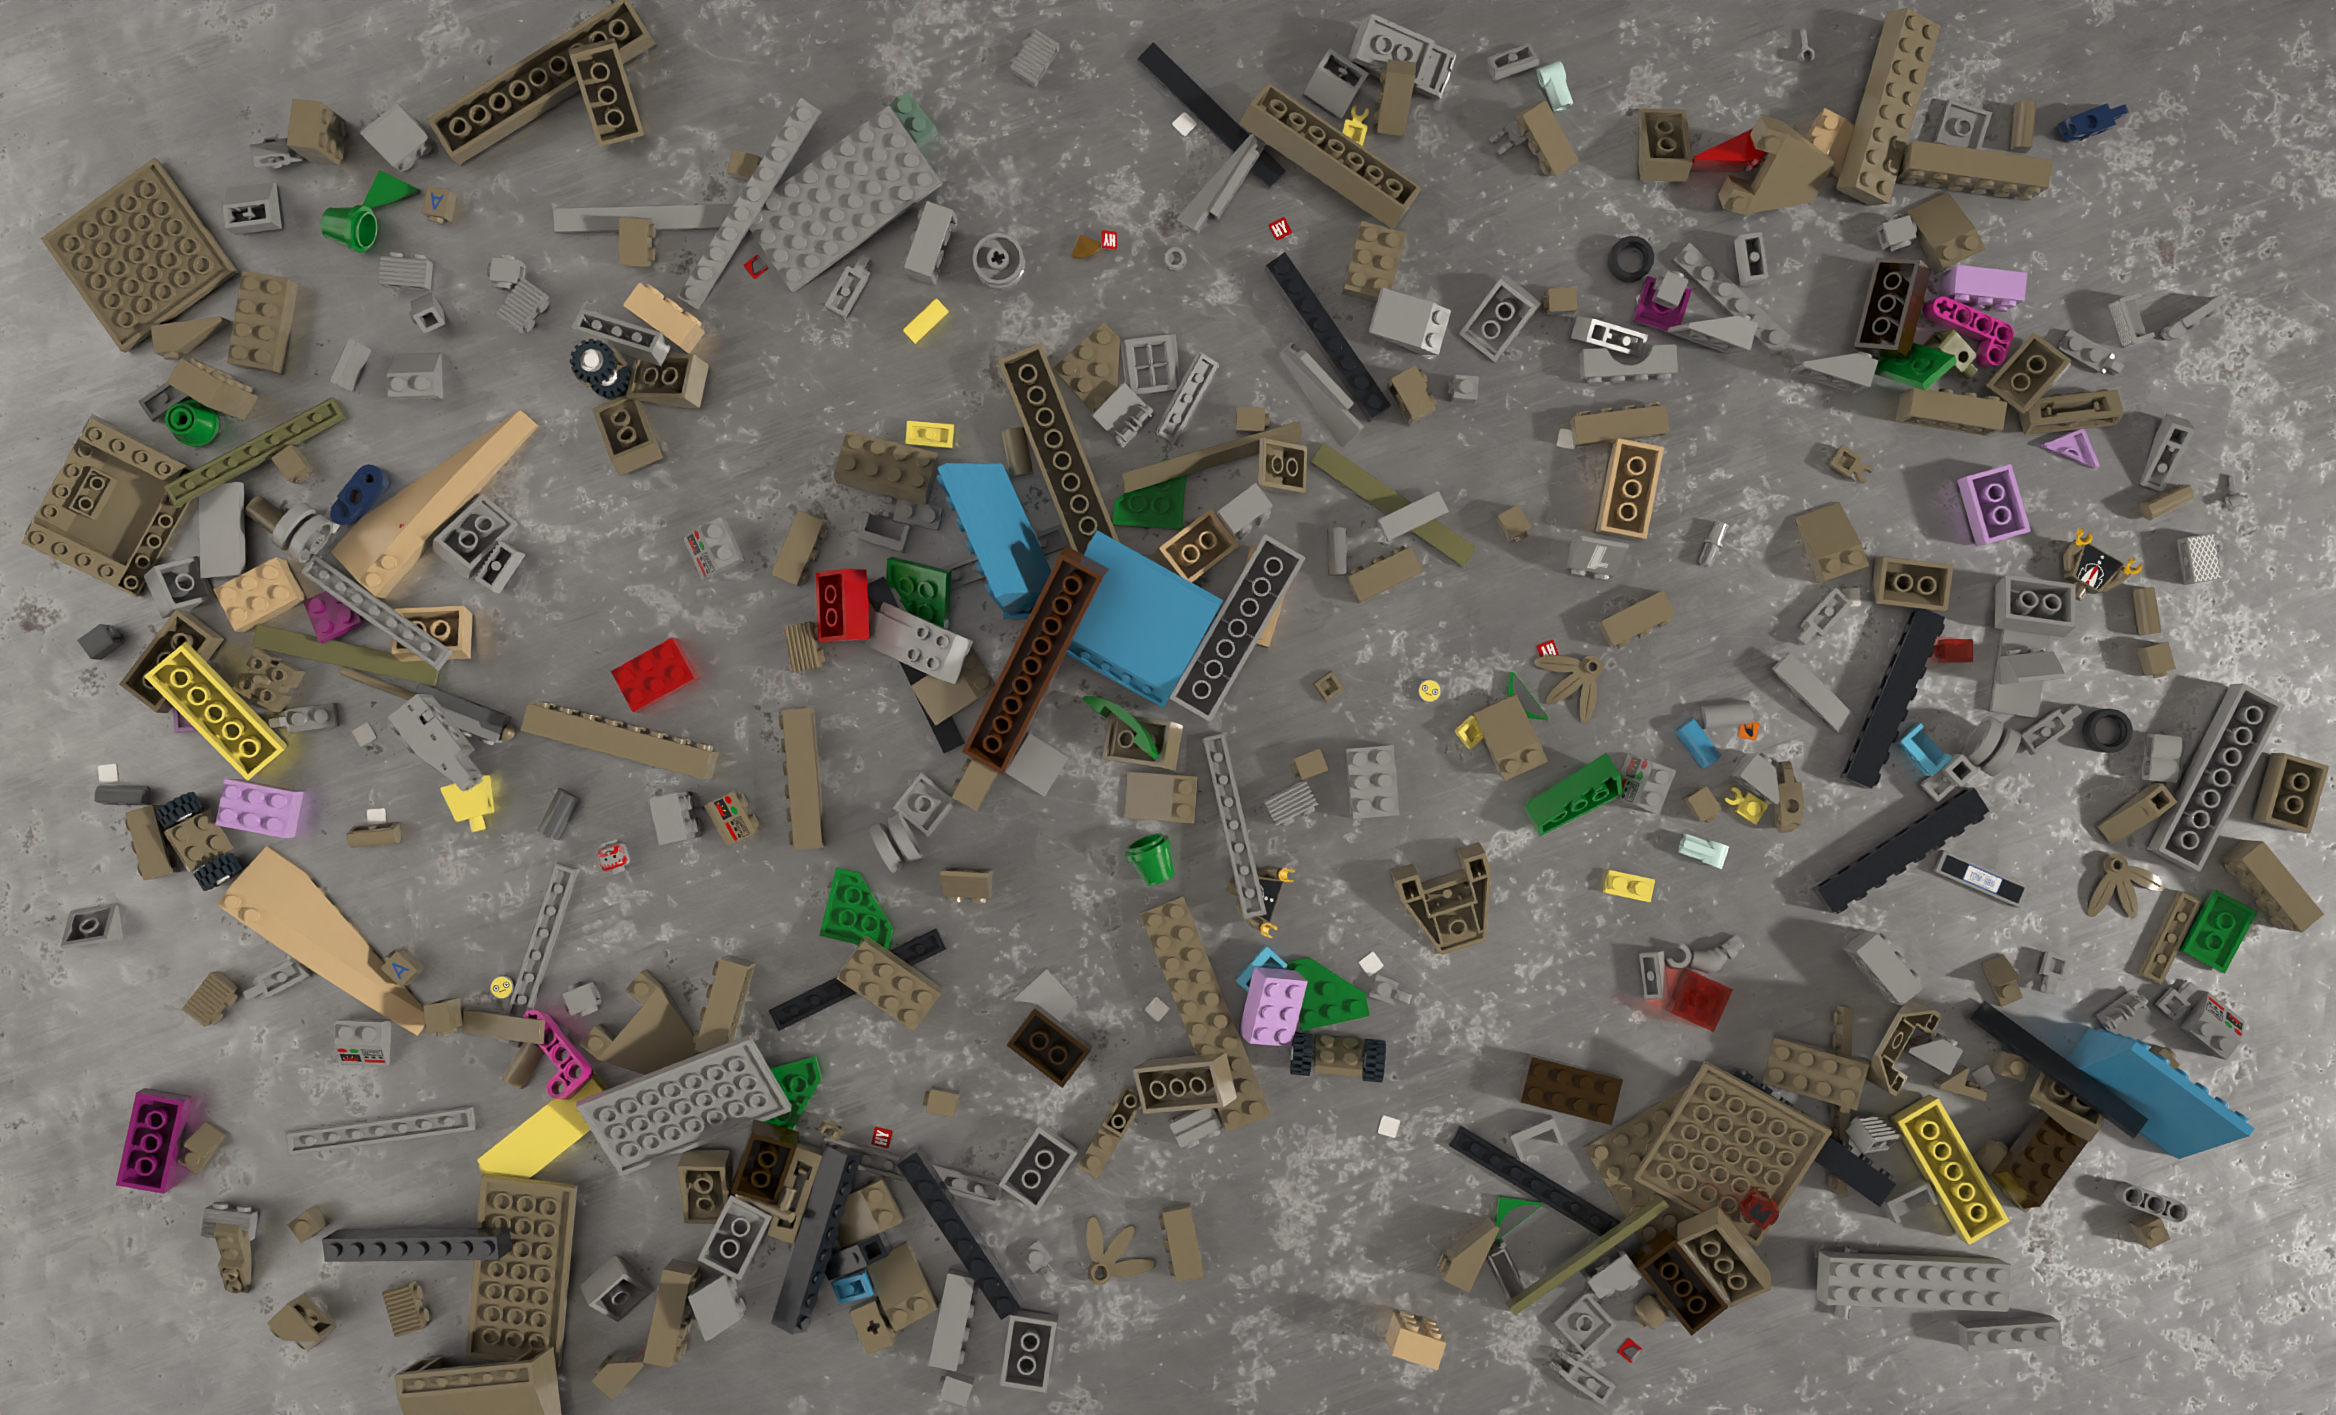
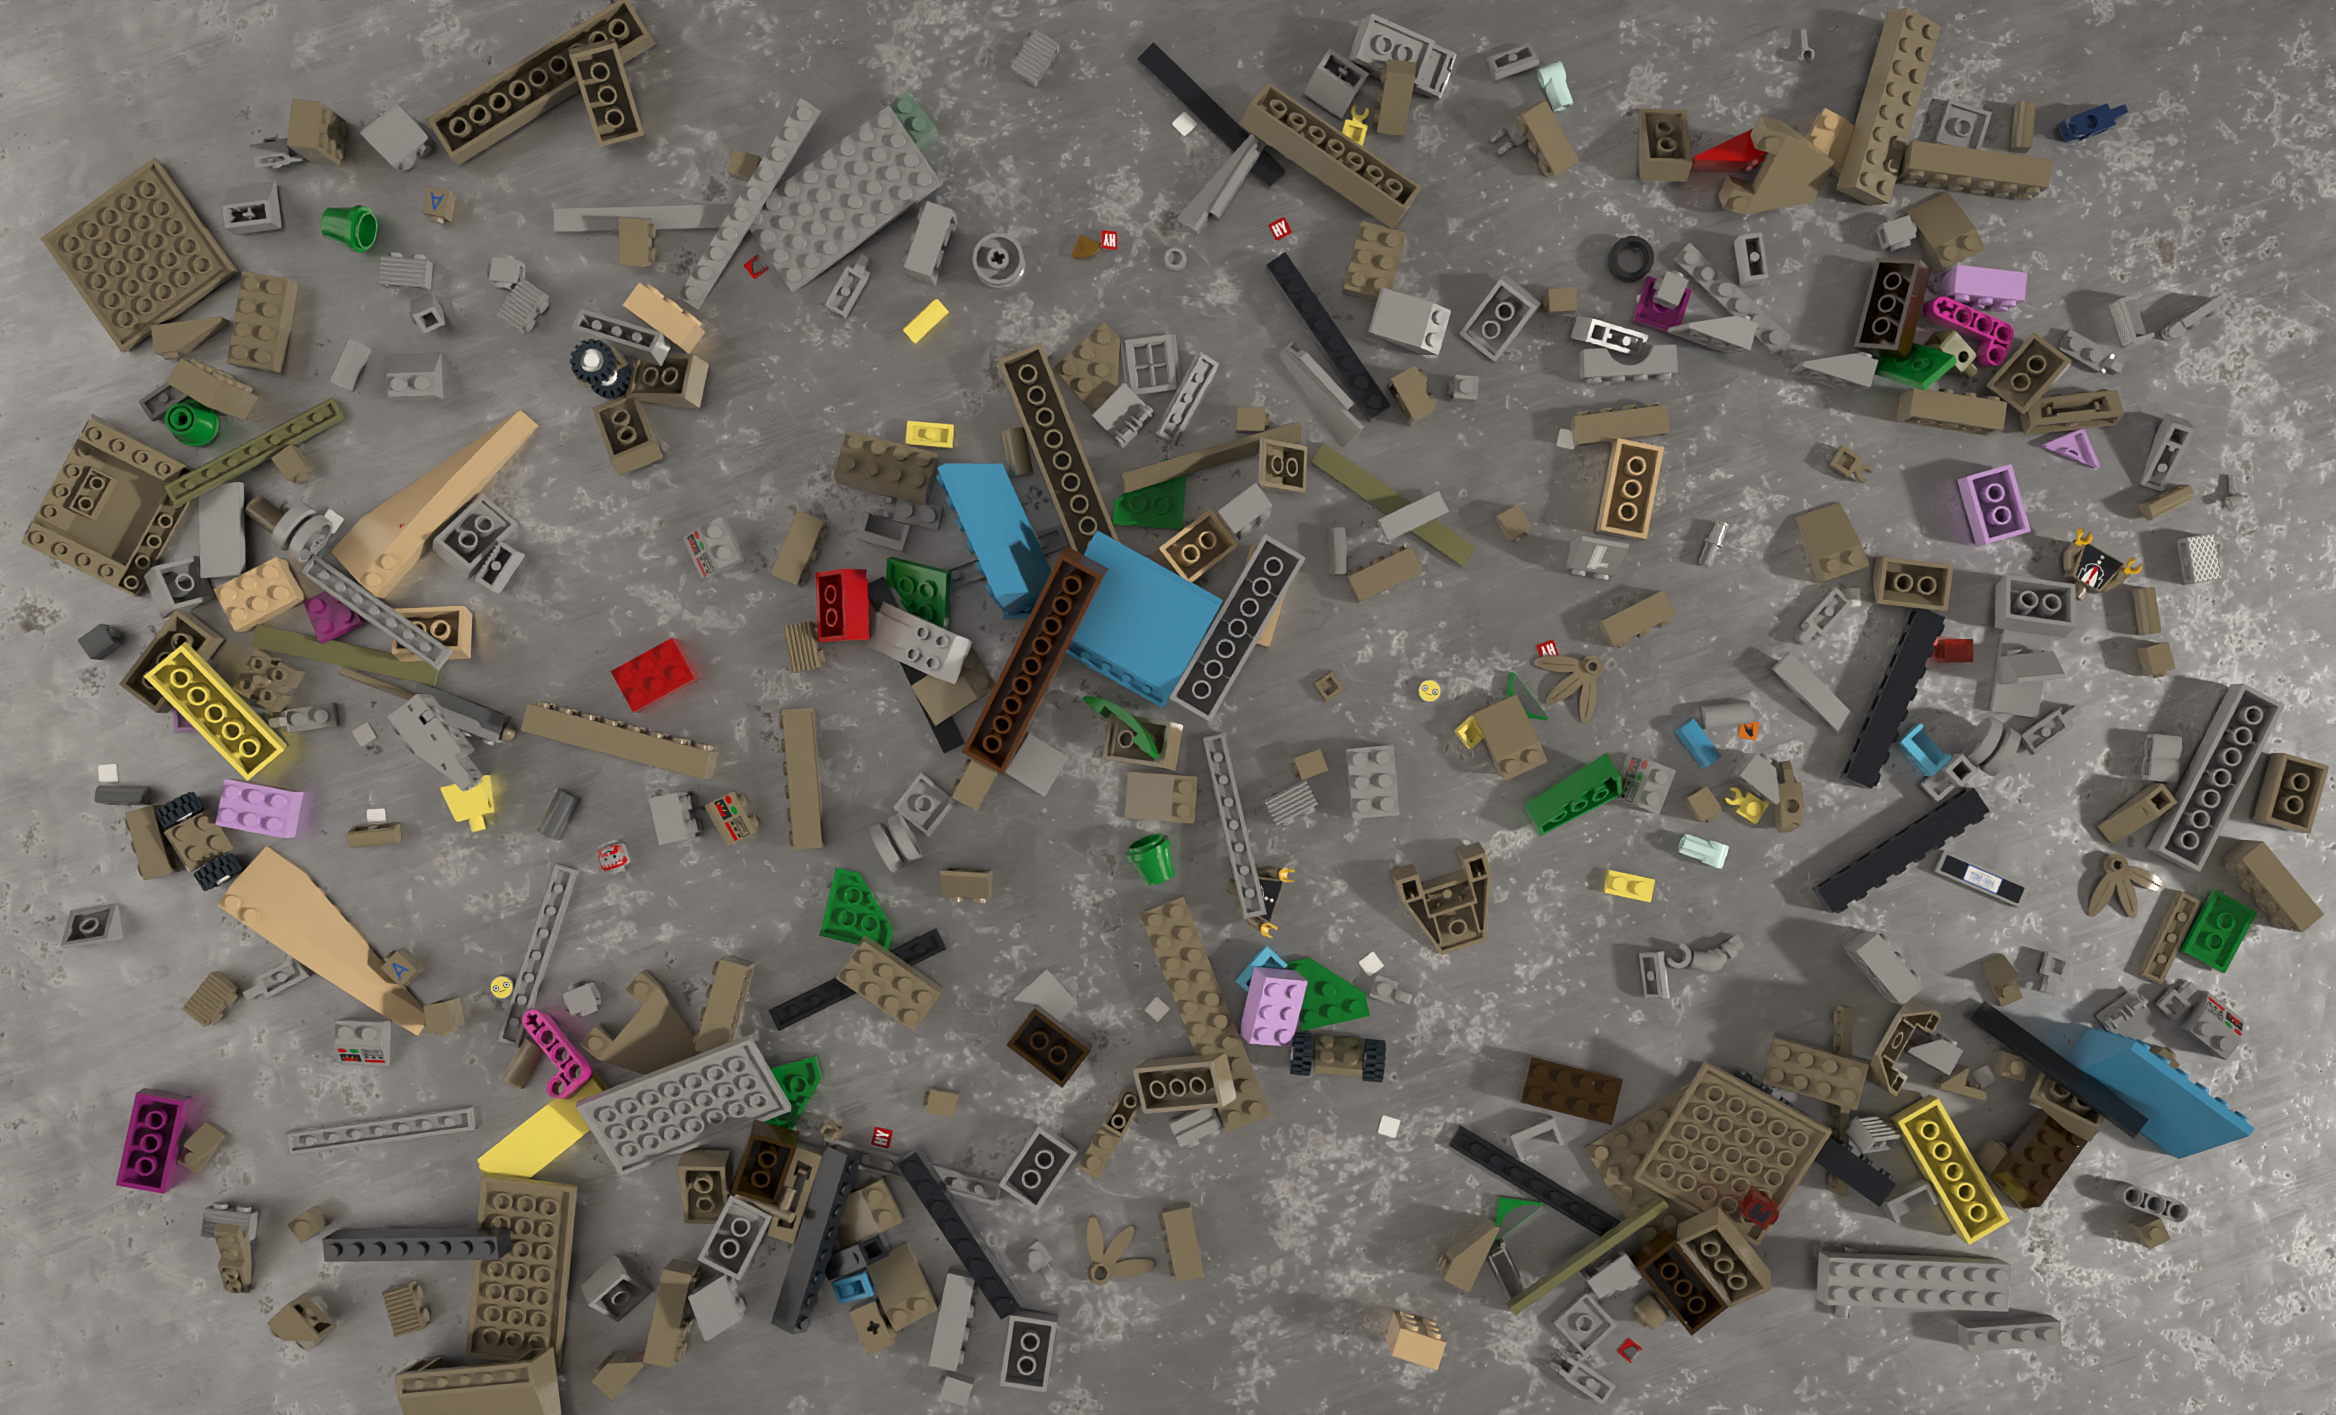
(345, 509): dark blue piece -> none
(387, 190): green tile -> none
(503, 1026): dark tan tile -> none
(1699, 999): clear red brick -> none
(2125, 725): black tyre -> none

